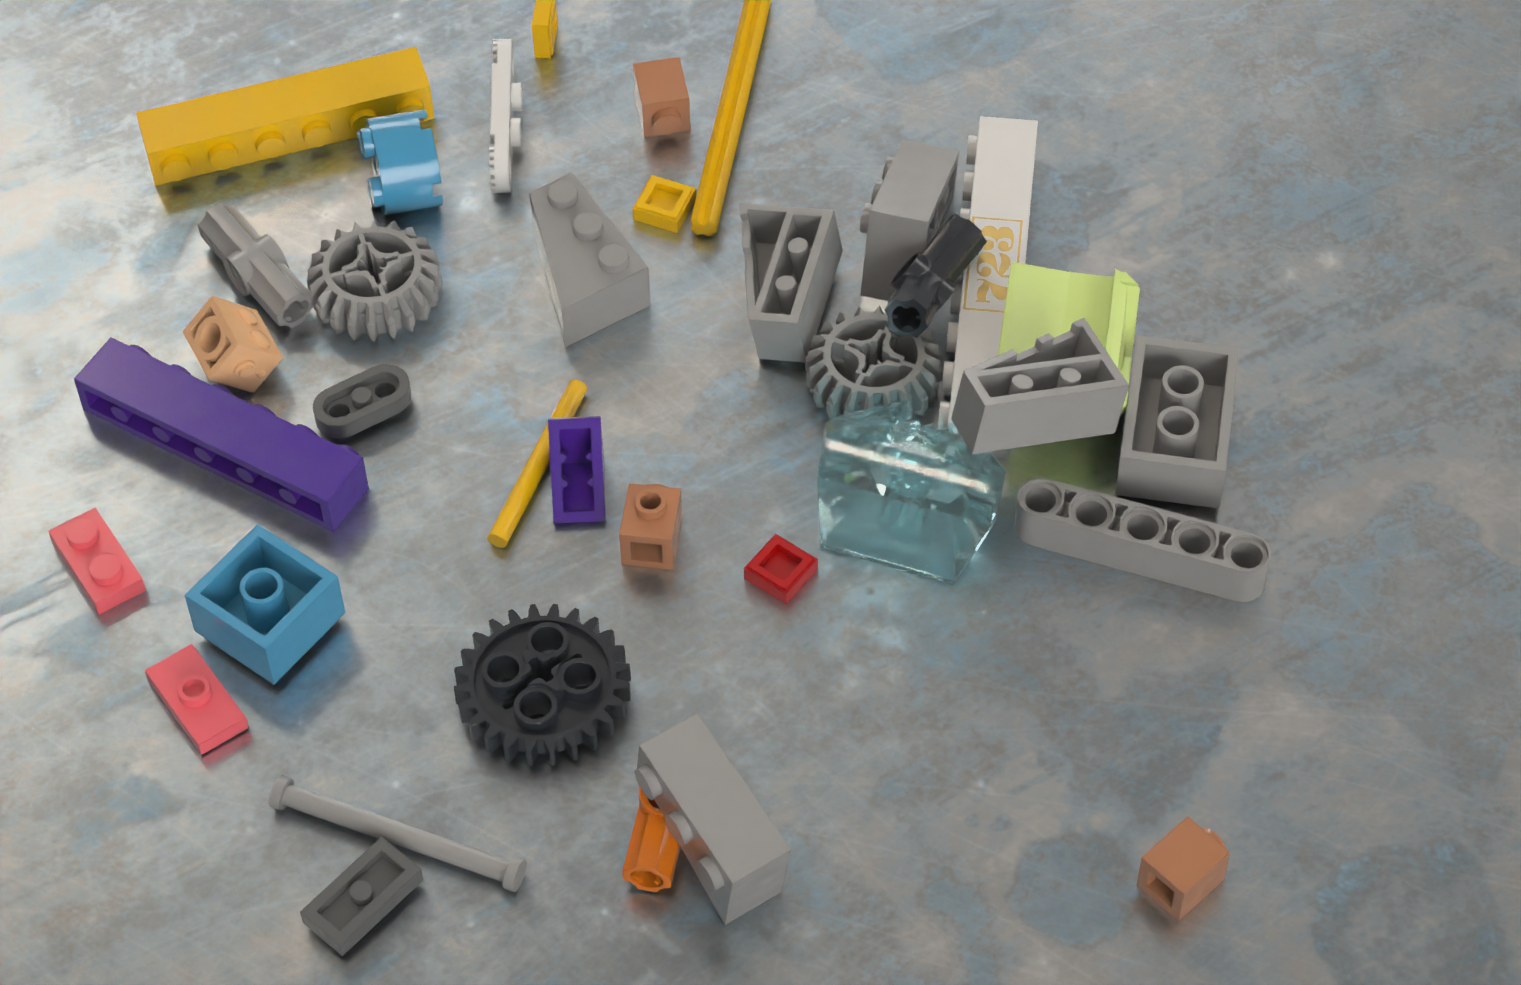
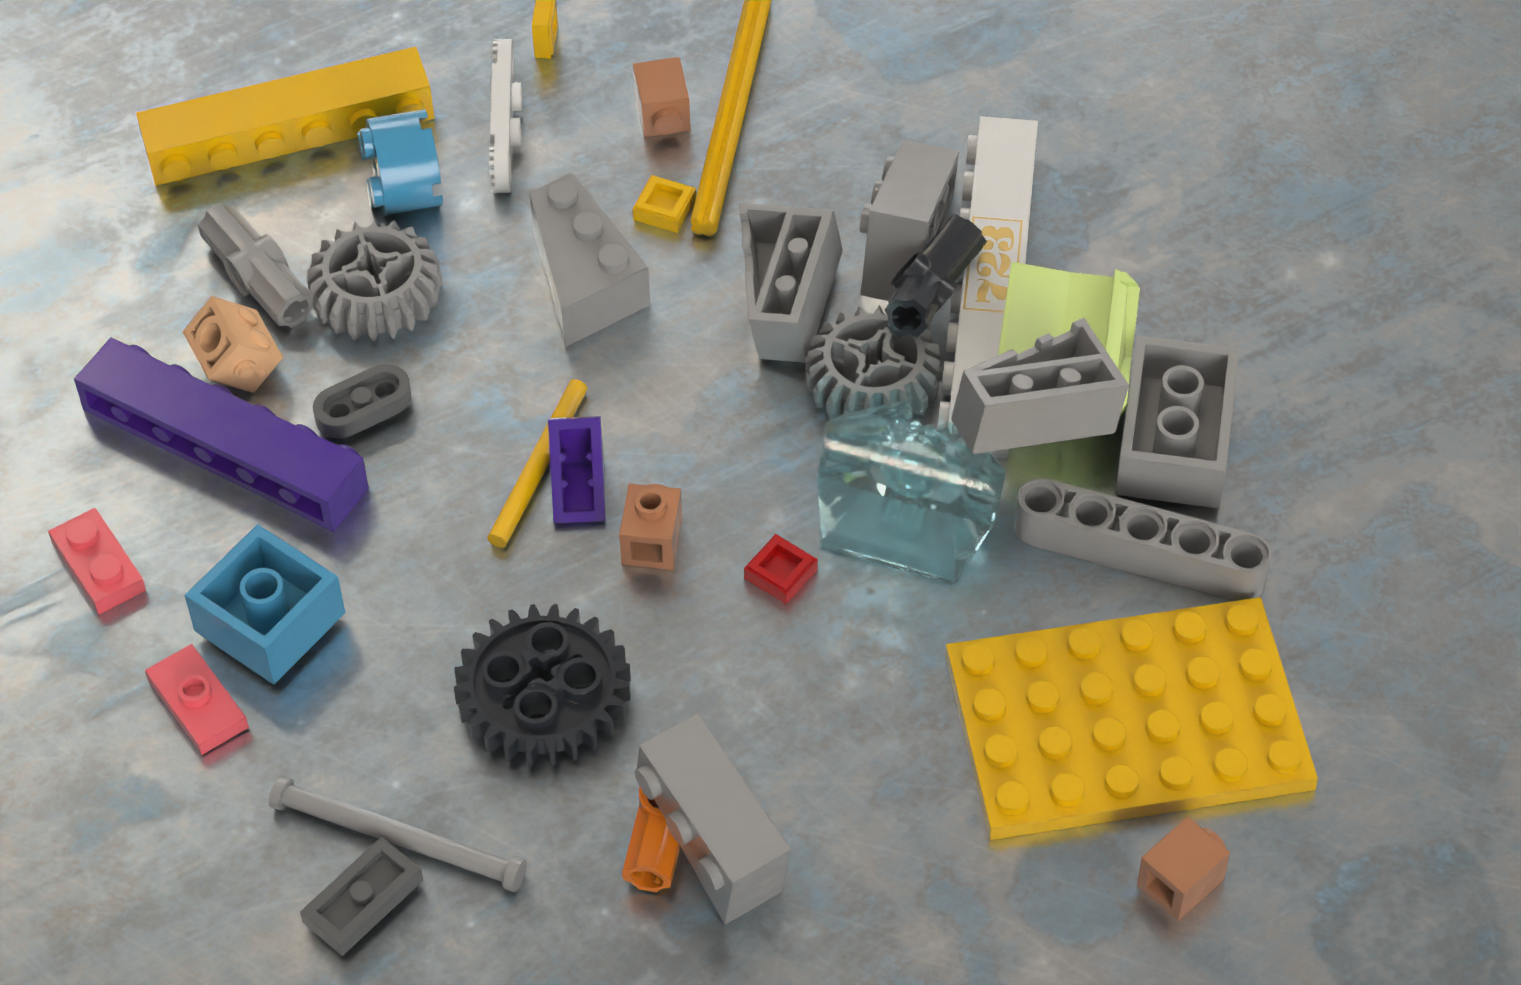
(1128, 718): none -> yellow plate

